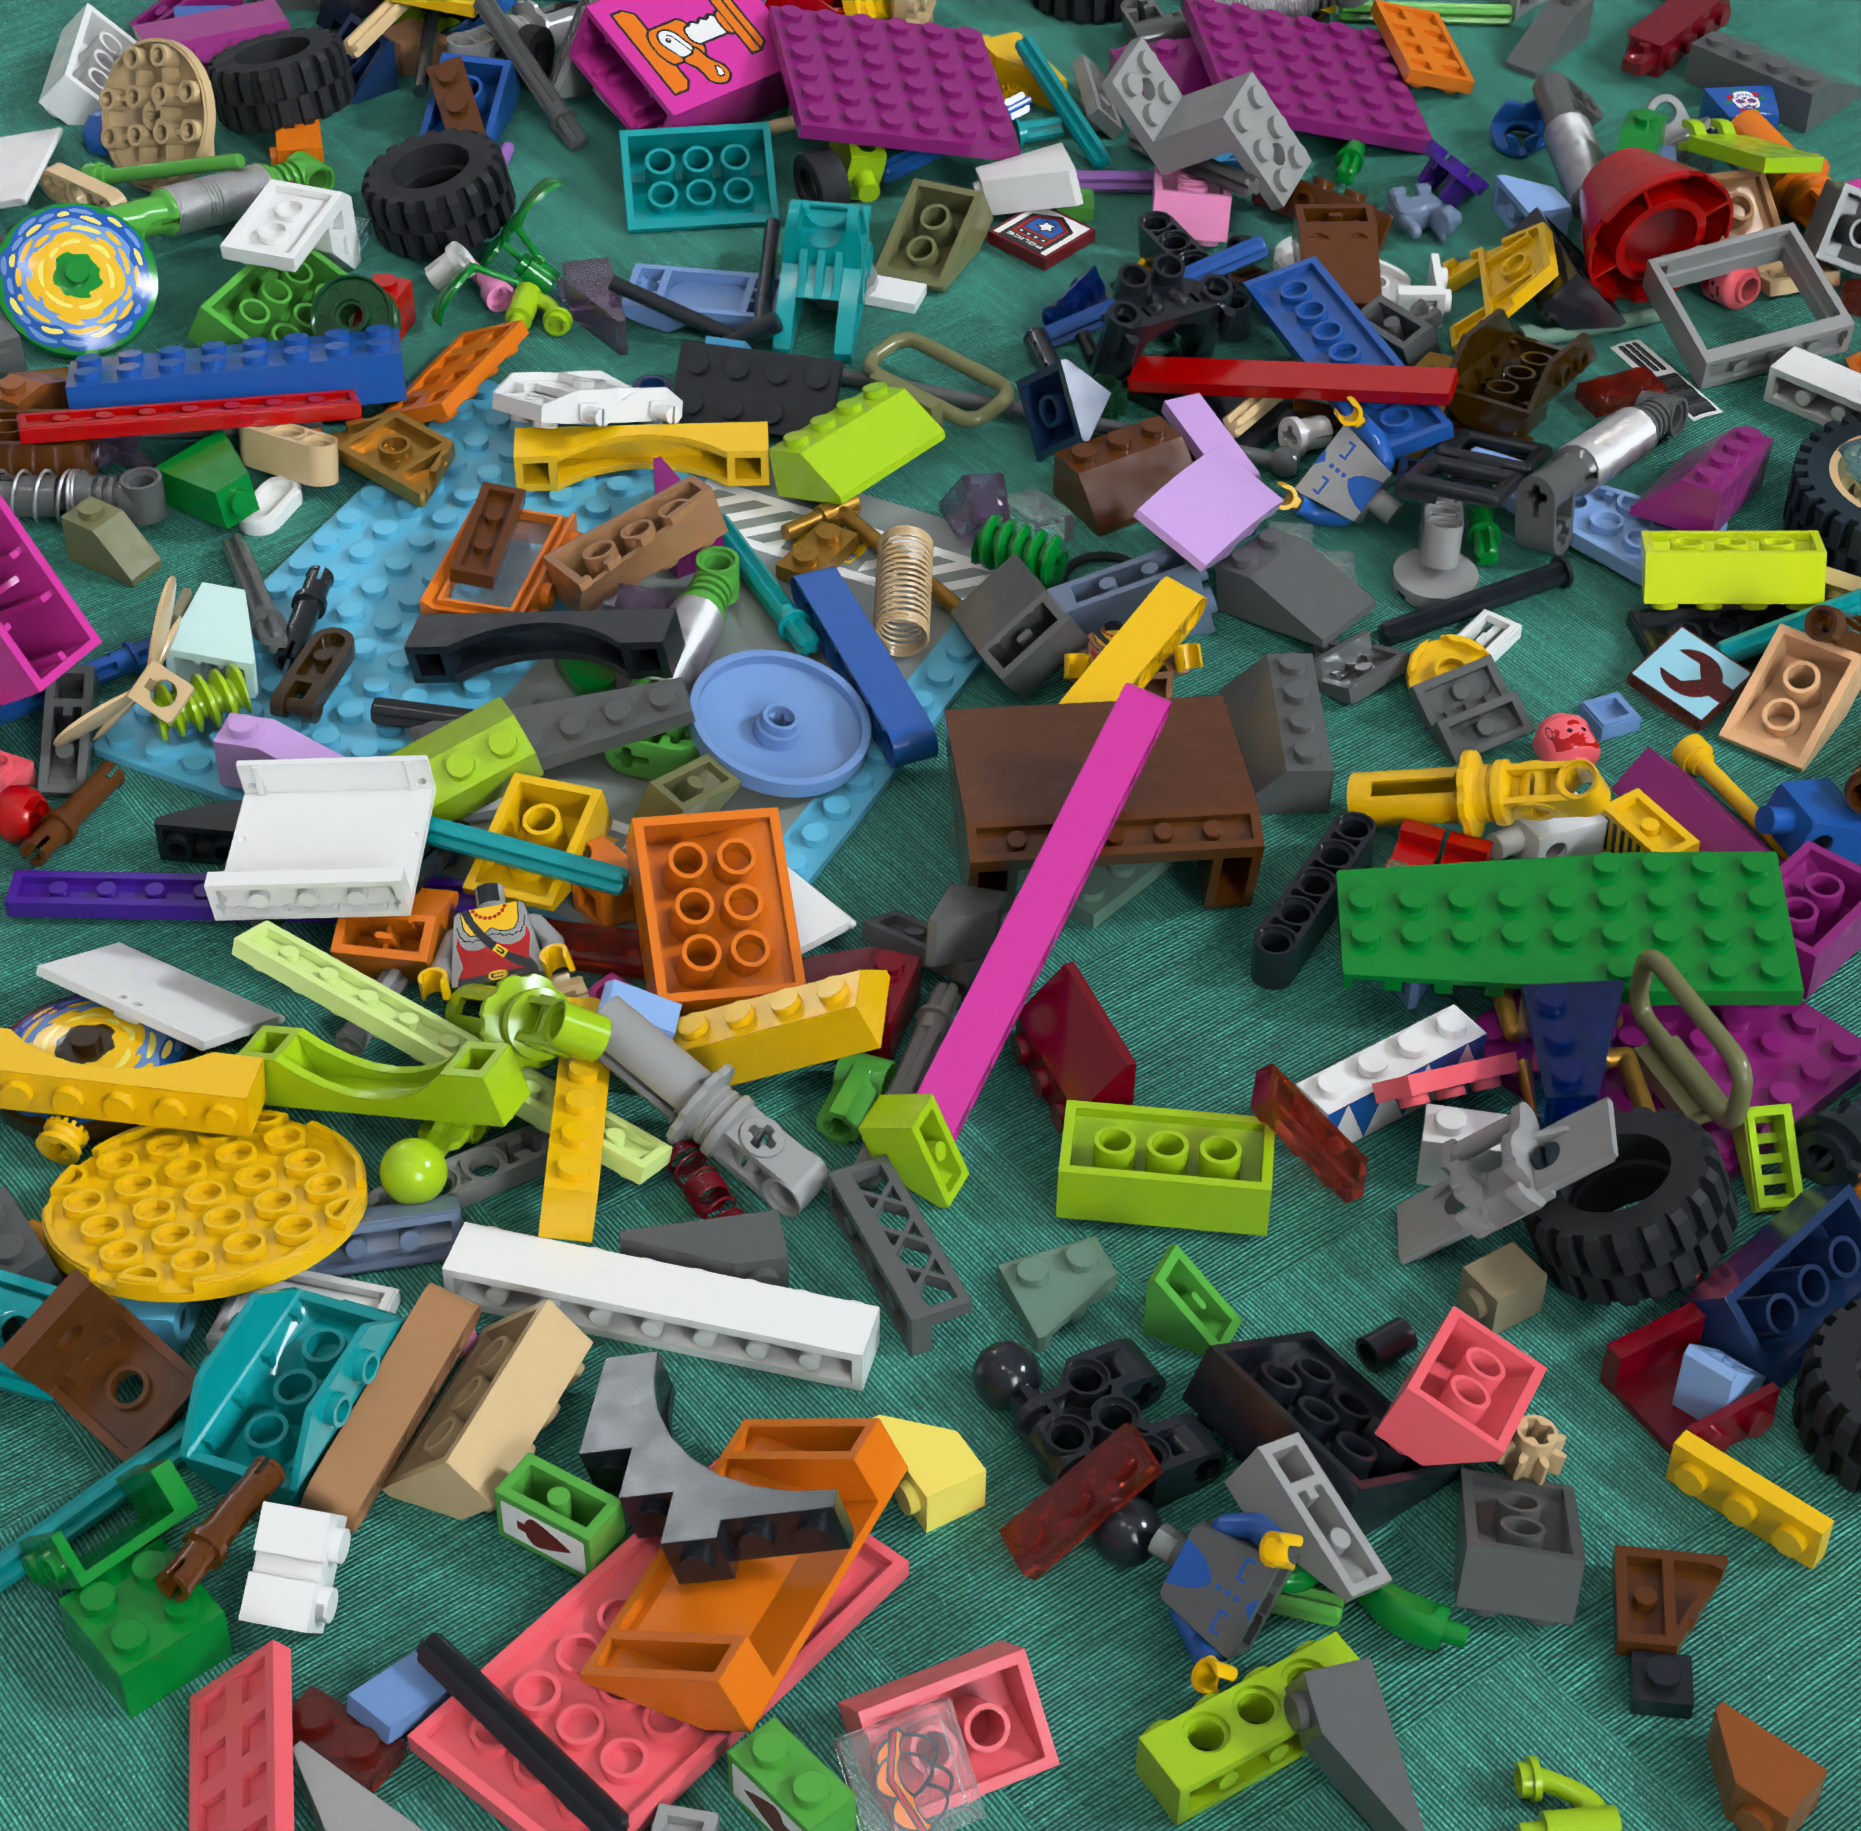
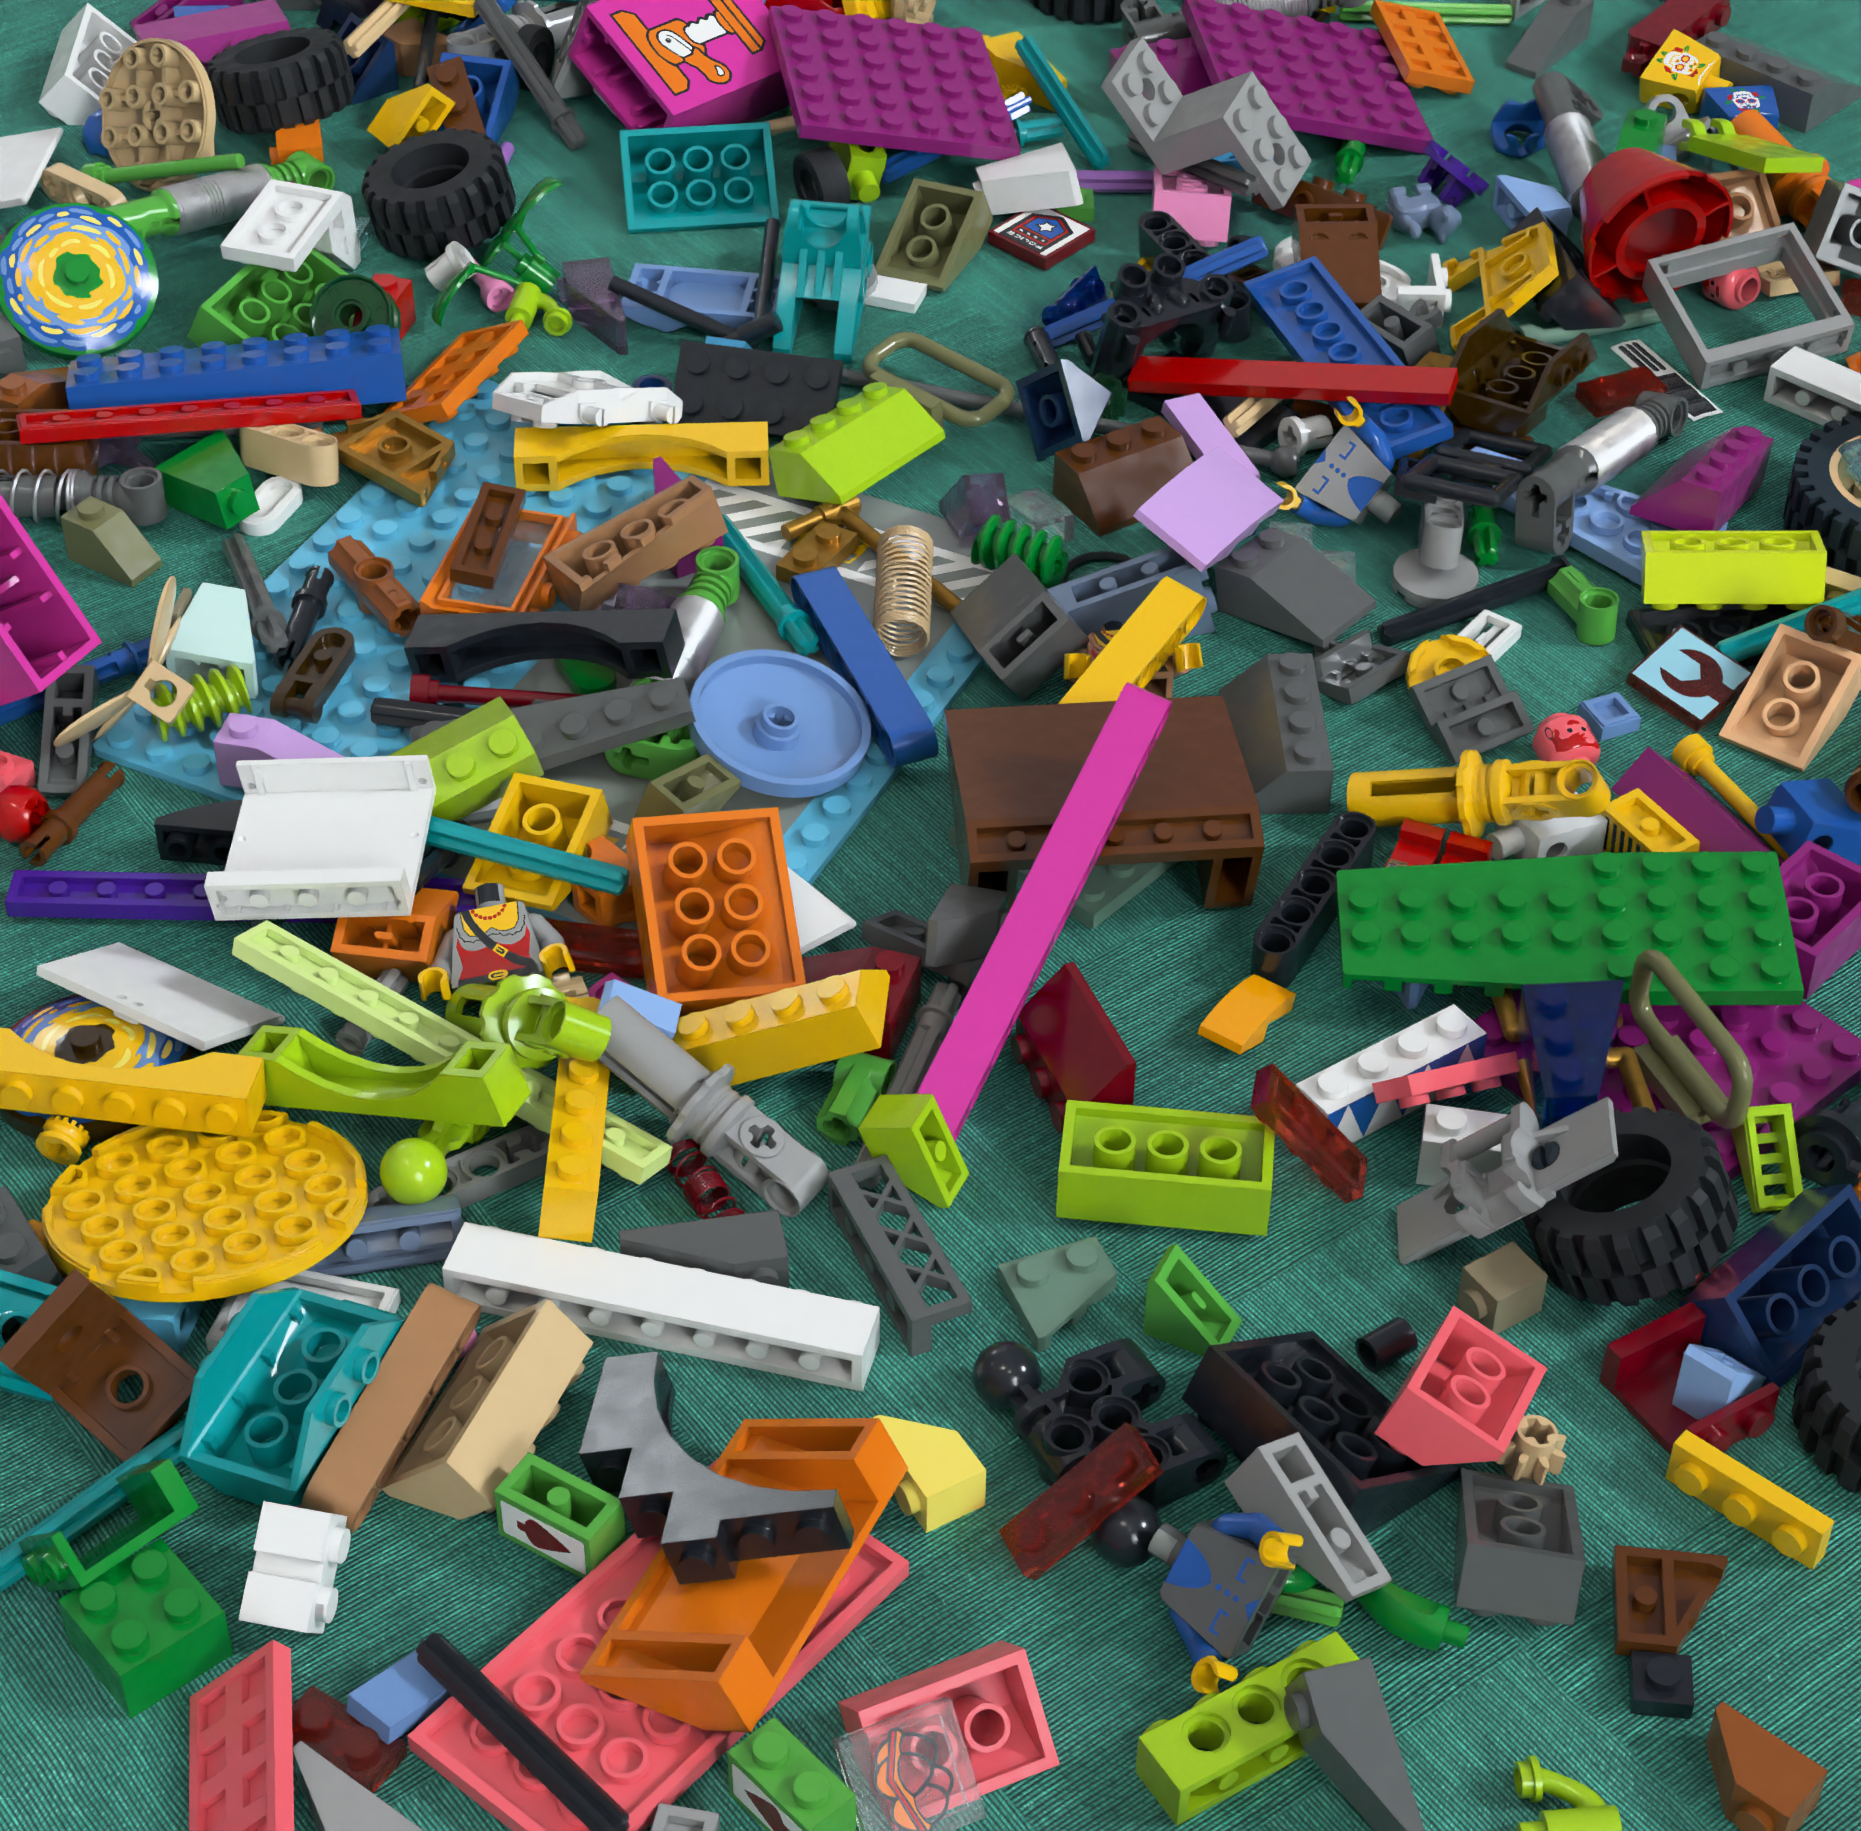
(207, 1543): reddish brown pin -> none
(375, 585): none -> dark orange piece
(410, 115): none -> yellow slope
(430, 691): none -> dark red piece
(1099, 109): light grey plate -> none
(1245, 1012): none -> light orange slope
(1589, 606): none -> bright green piece
(1683, 70): none -> yellow torso

